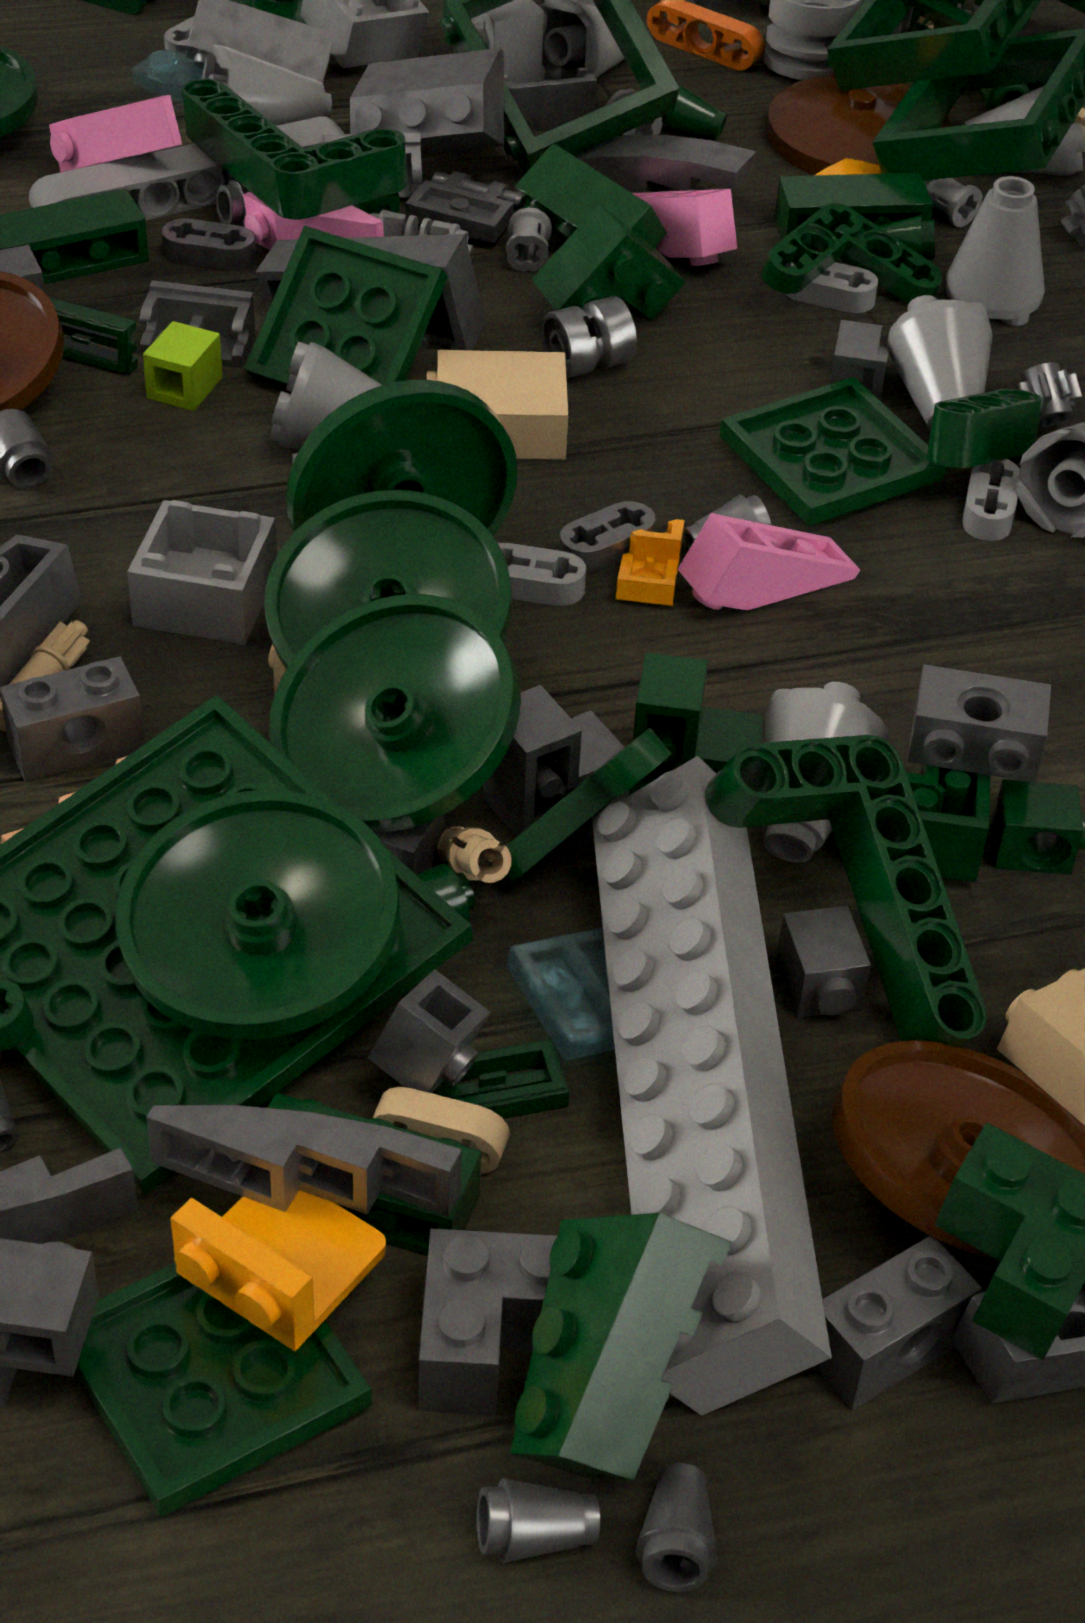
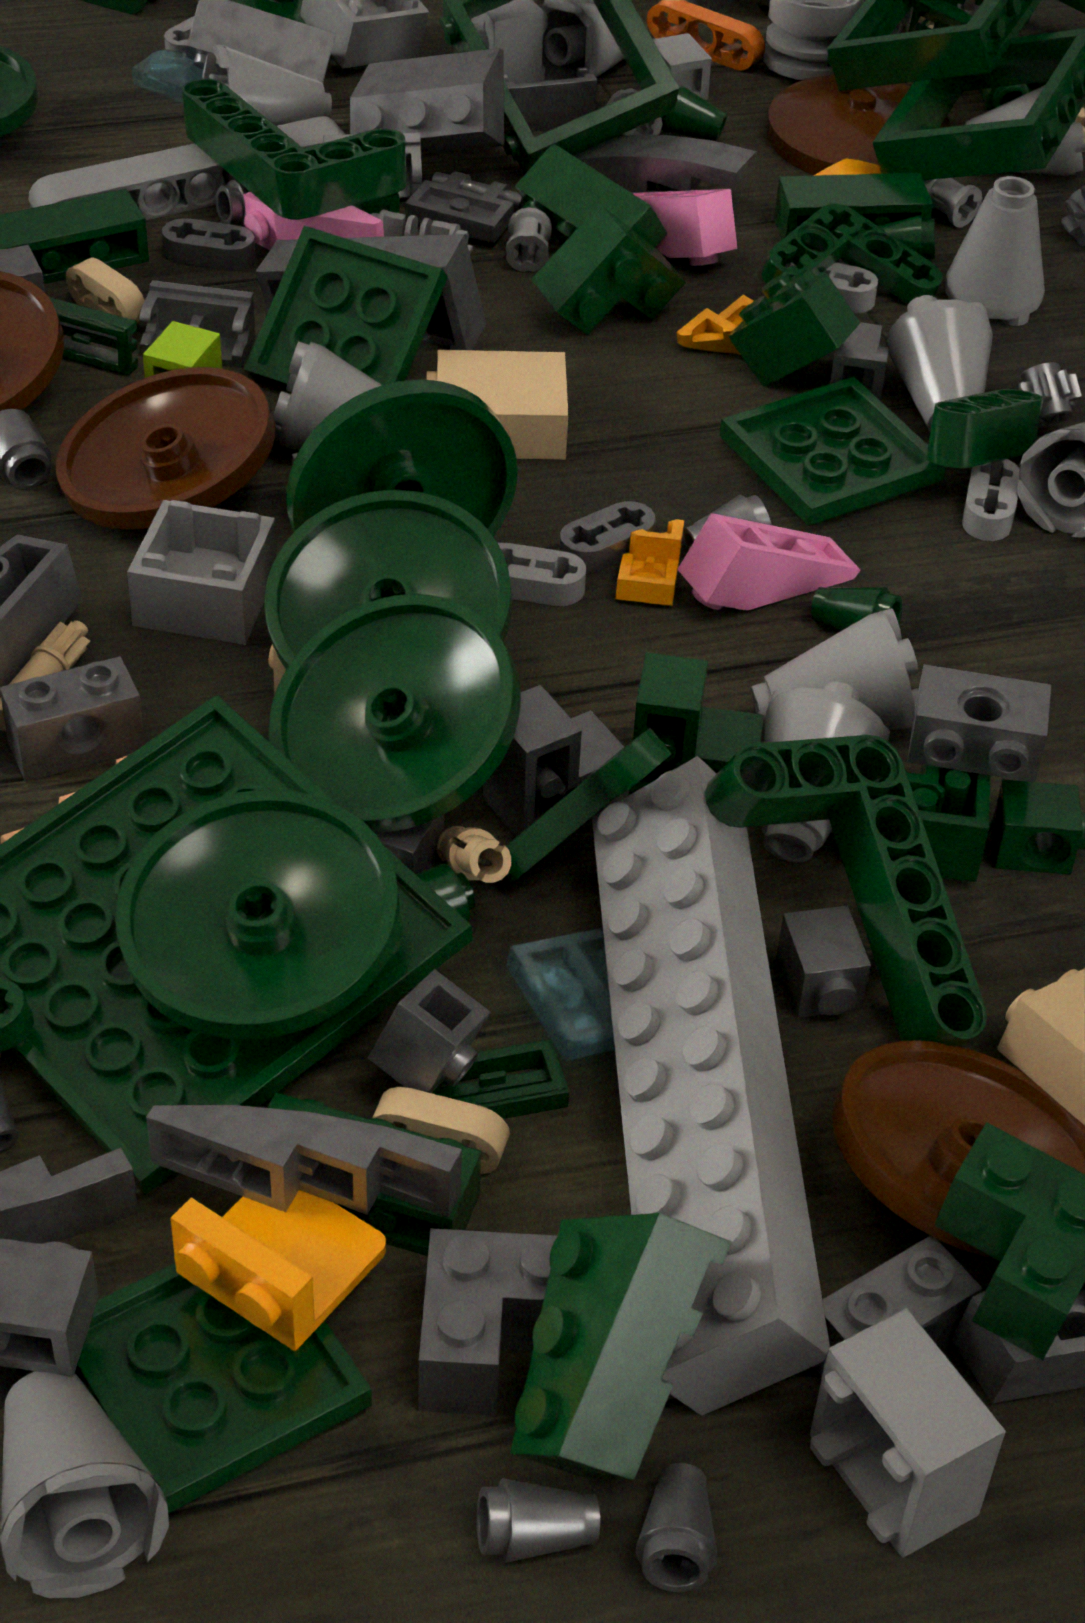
(72, 1491): none -> light grey cone
(104, 289): none -> tan beam
(115, 133): bright pink slope -> none
(165, 438): none -> reddish brown dish
(591, 336): flat silver wheel -> none
(686, 62): none -> light grey brick
(711, 330): none -> light orange slope
(792, 325): none -> dark green brick
(847, 605): none -> dark green cone
(863, 656): none -> light grey cone
(904, 1433): none -> light grey container

